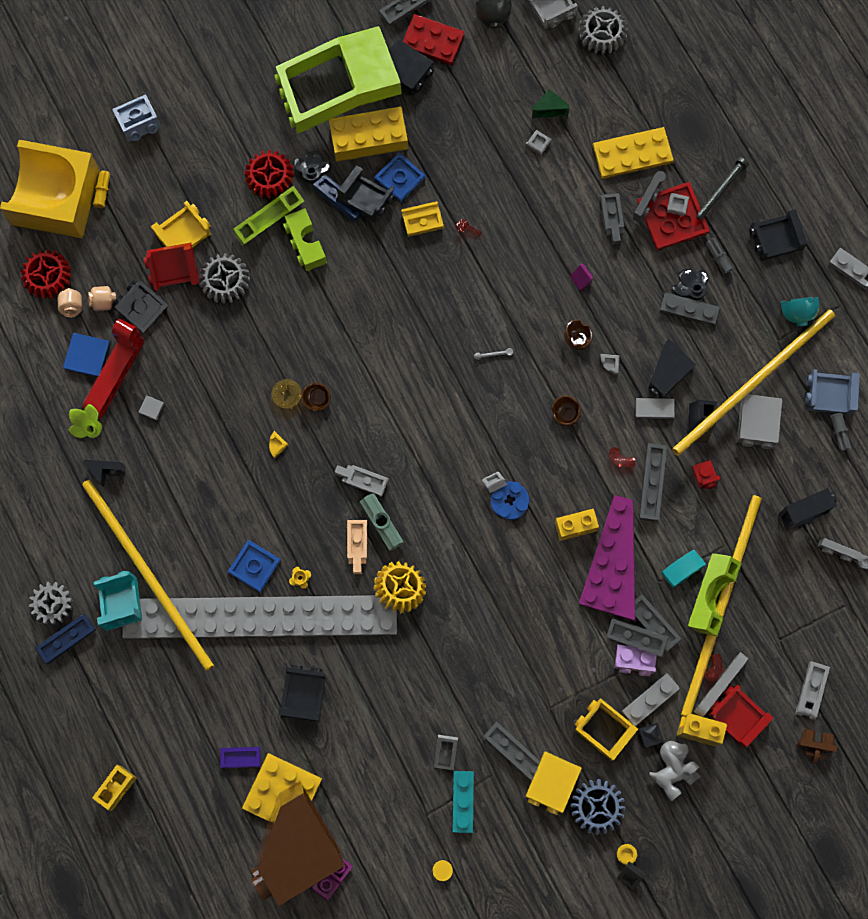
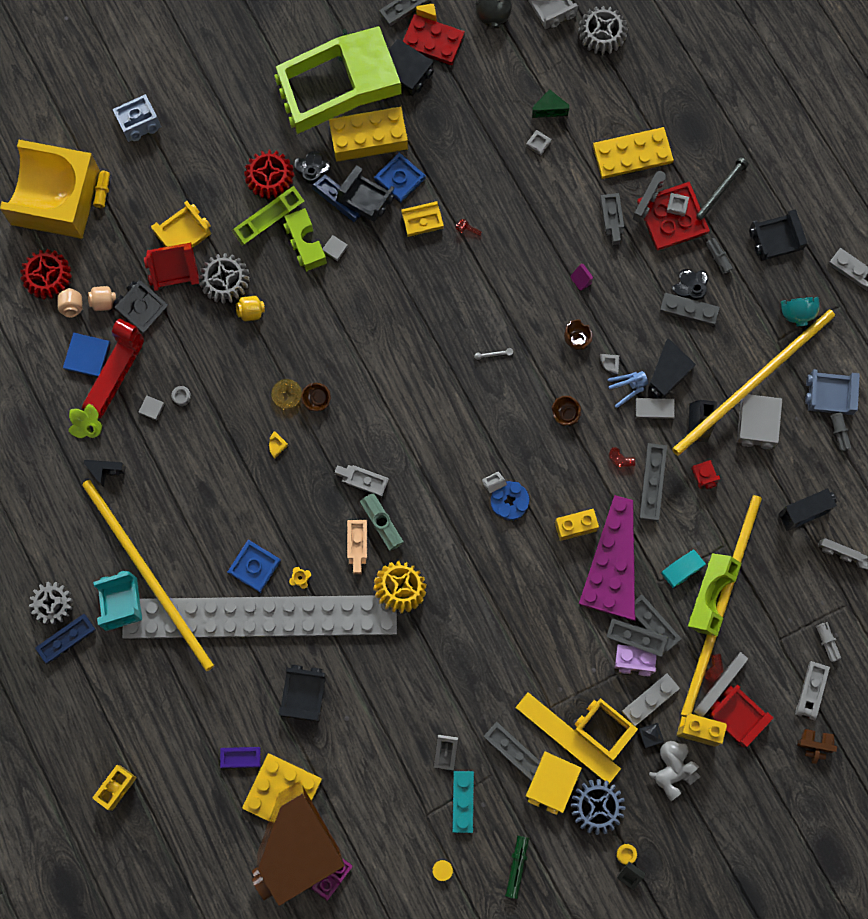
(181, 395): none -> light grey tile
(250, 308): none -> yellow head
(335, 248): none -> light grey tile
(426, 11): none -> yellow slope
(519, 857): none -> dark green pin
(568, 738): none -> yellow tile
(636, 380): none -> medium blue plant
(828, 641): none -> light grey axle

